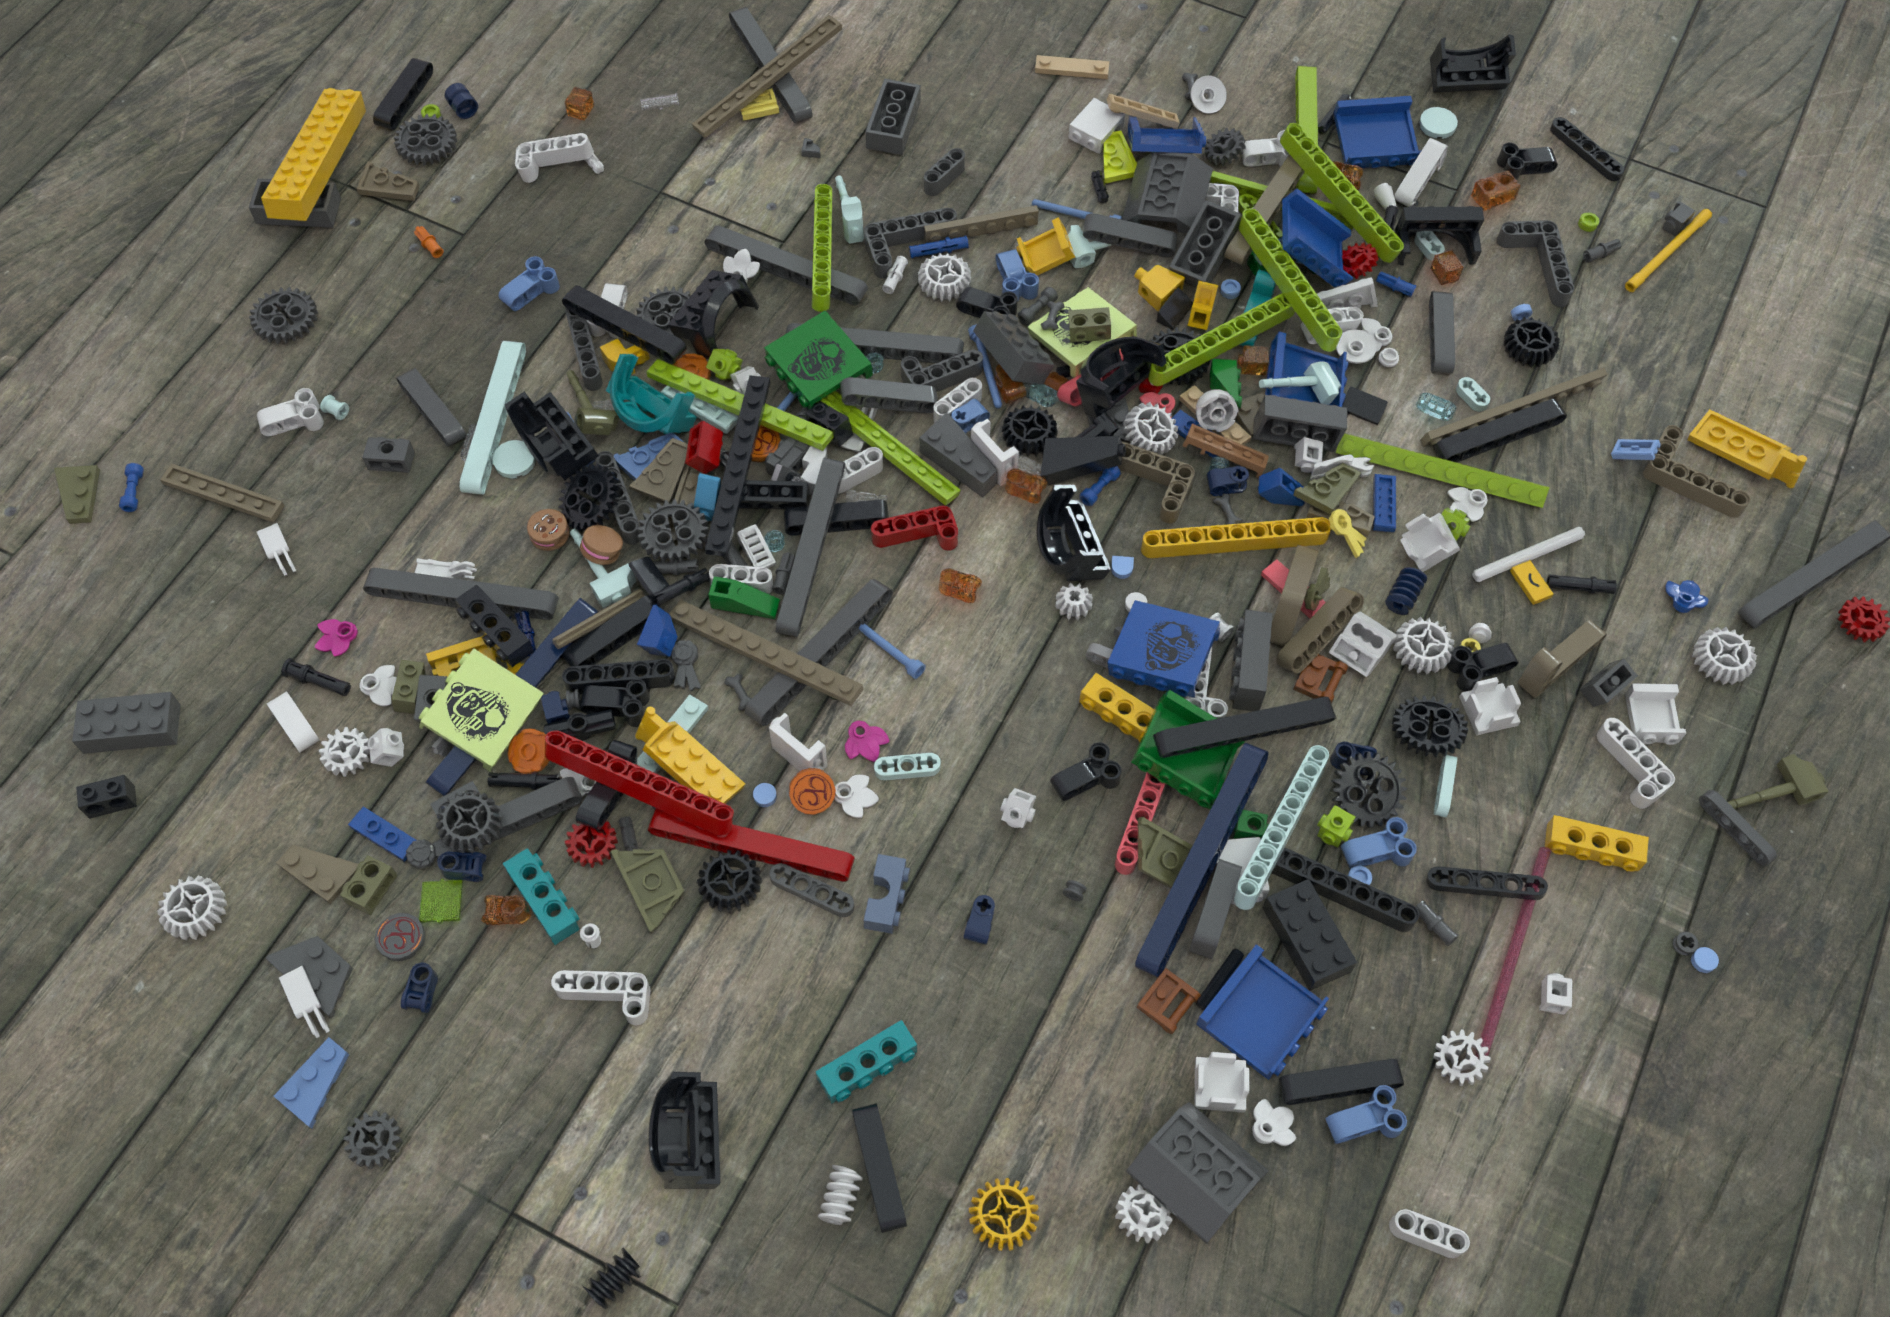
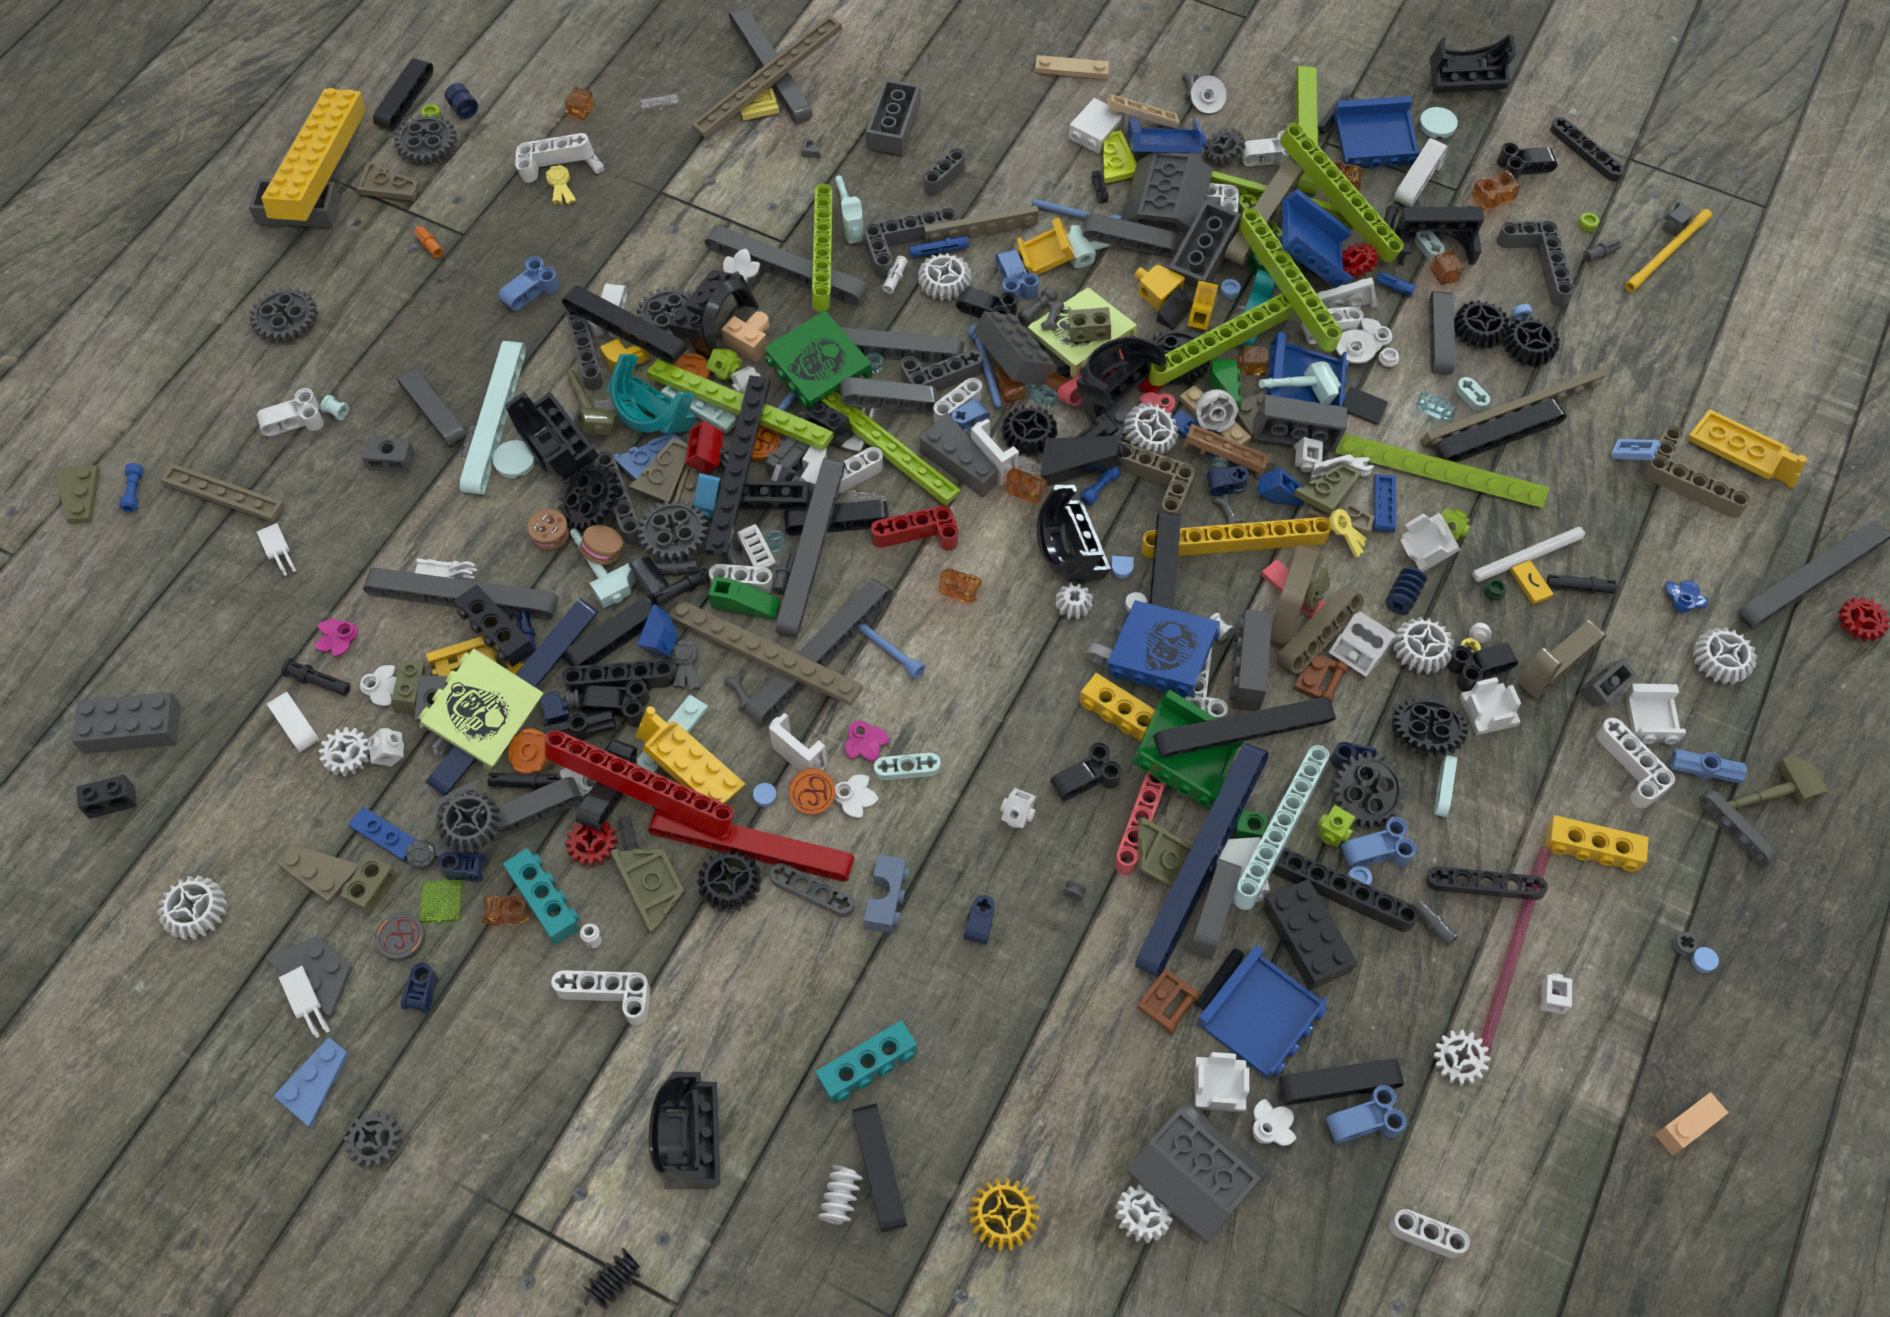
(558, 178): none -> light yellow piece
(596, 620): dark tan axle -> none
(747, 337): none -> light nougat brick
(1165, 559): none -> black beam
(1384, 195): white cone -> none
(1466, 502): white plate -> none
(1481, 324): none -> black gear
(1495, 589): none -> dark green plate
(1691, 1123): none -> light nougat slope
(1696, 764): none -> medium blue piece

